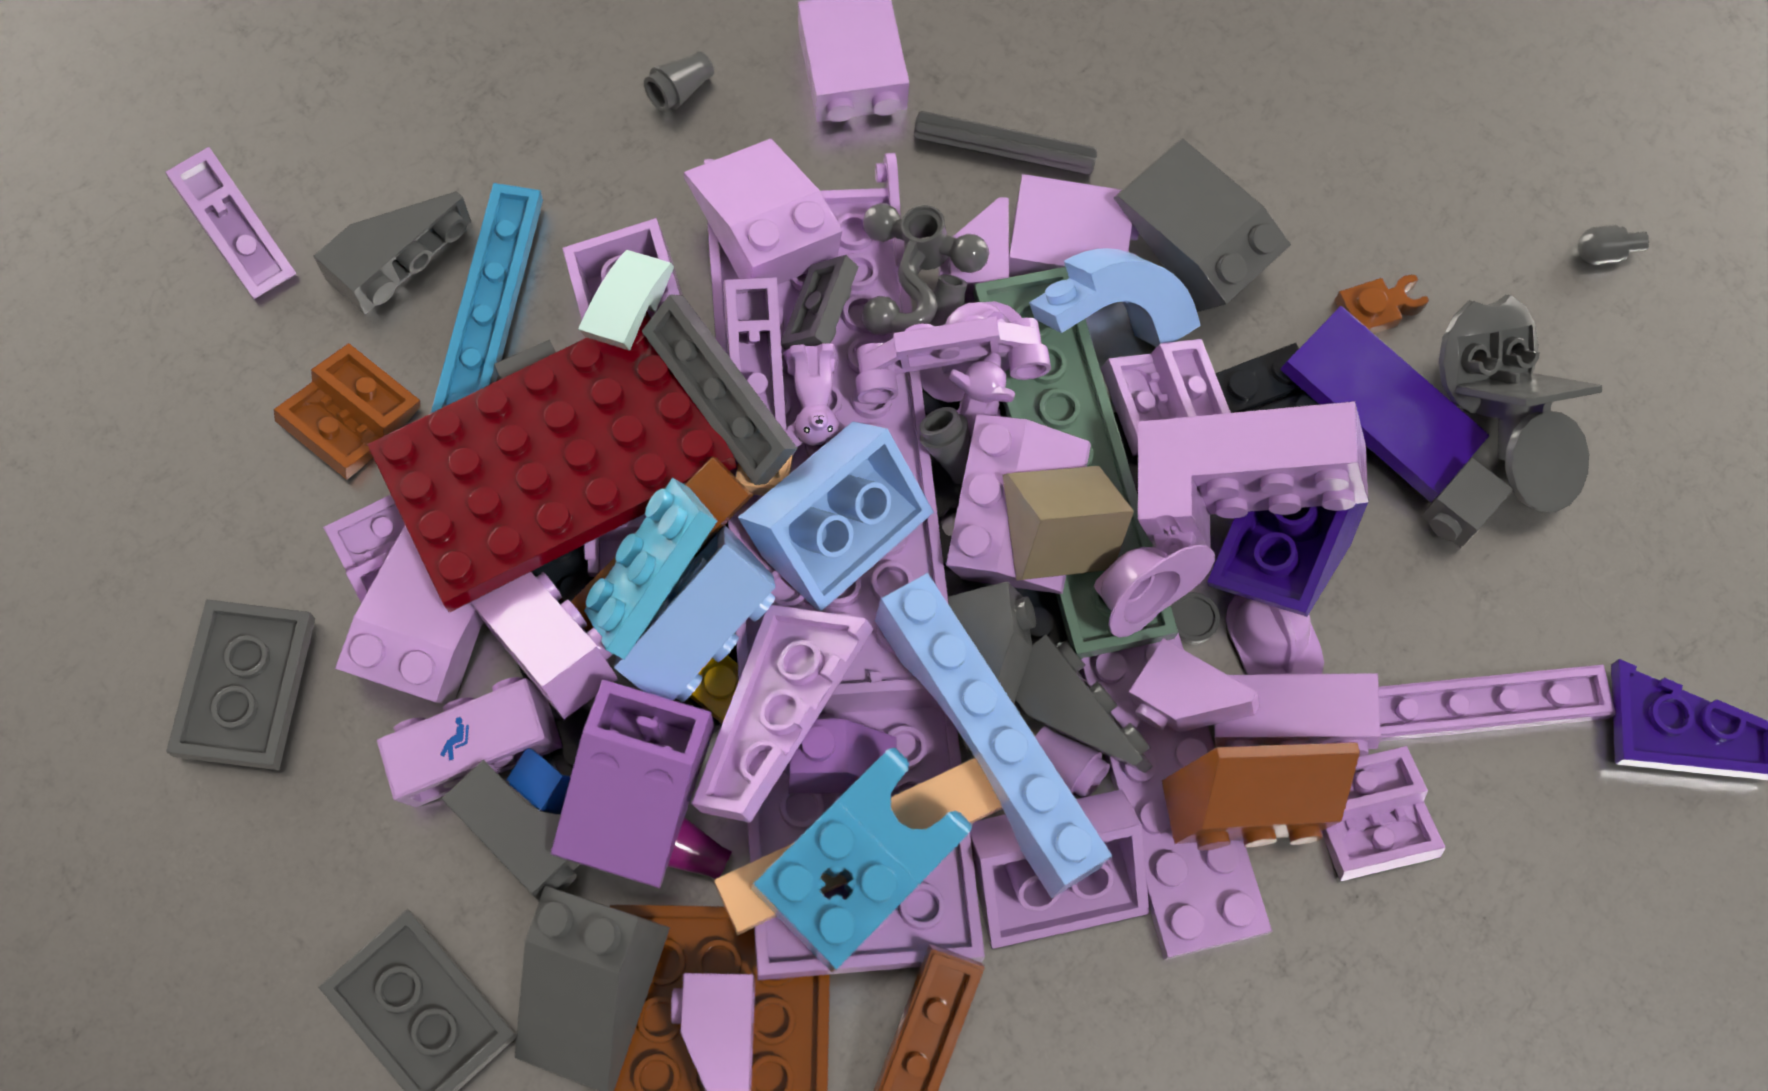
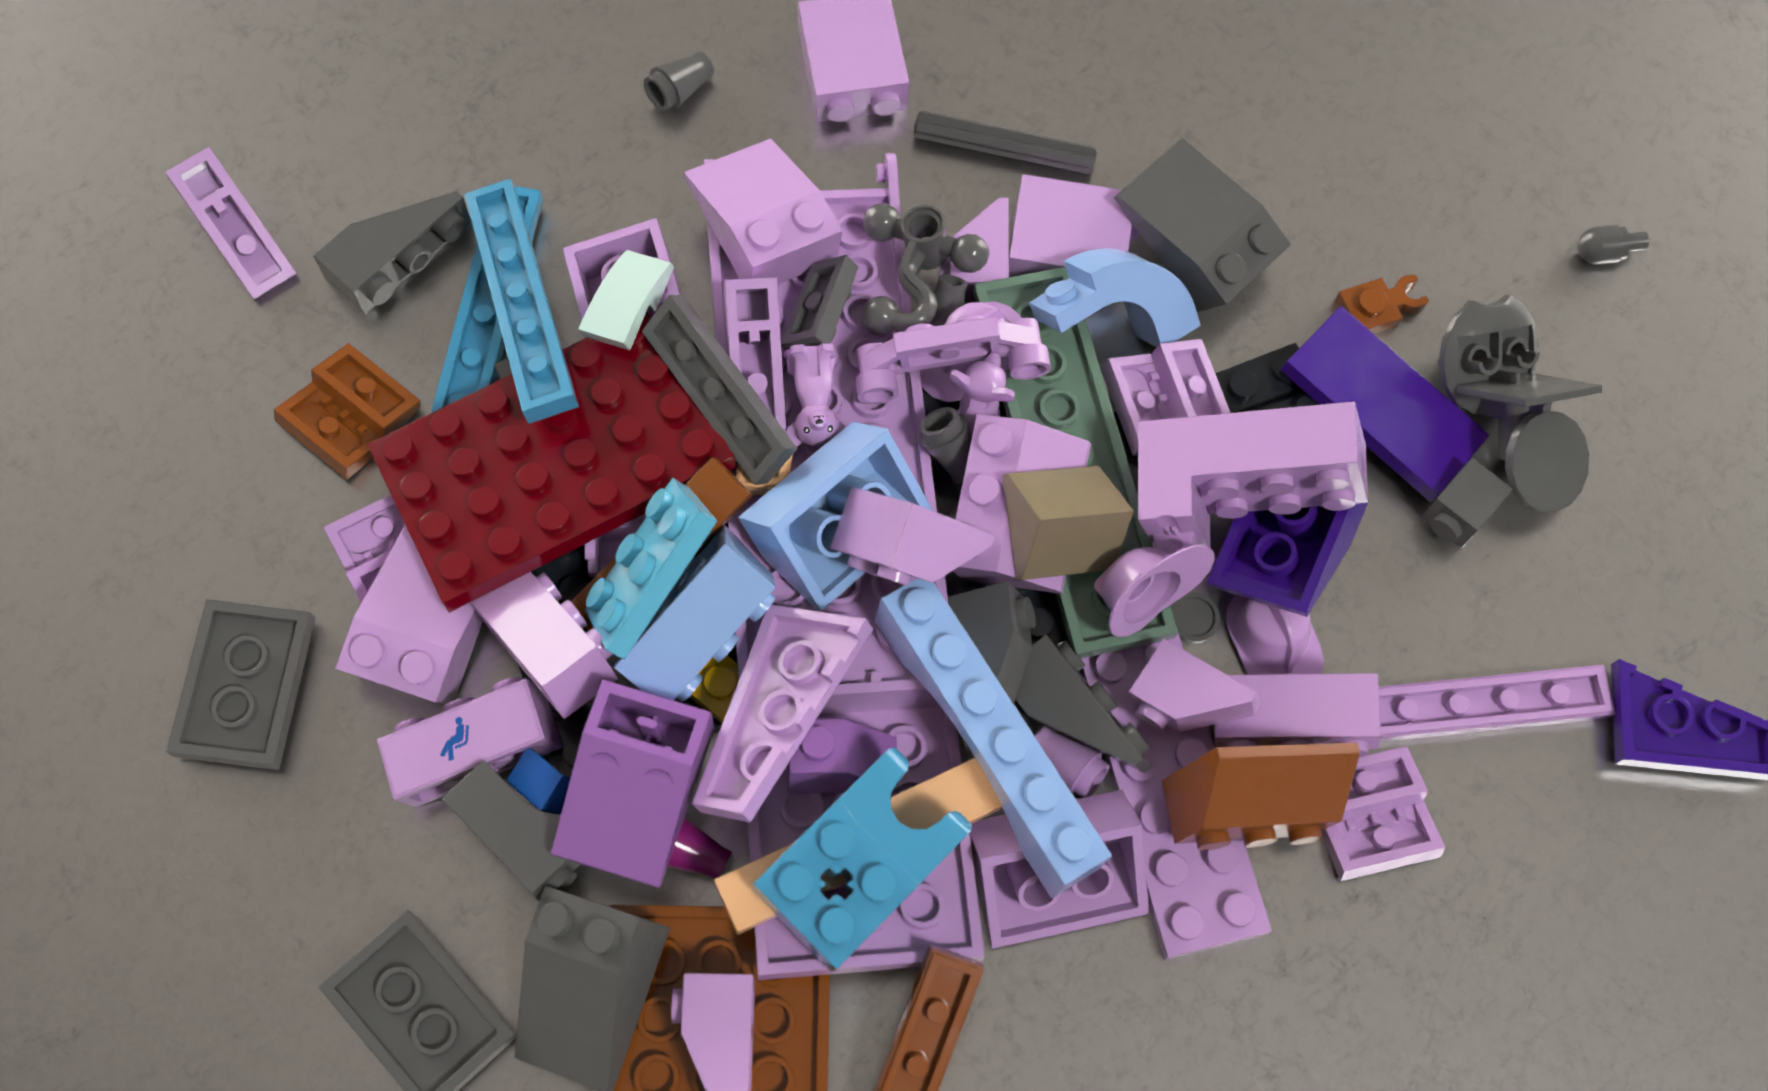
(520, 302): none -> dark azure plate
(904, 539): none -> lavender slope

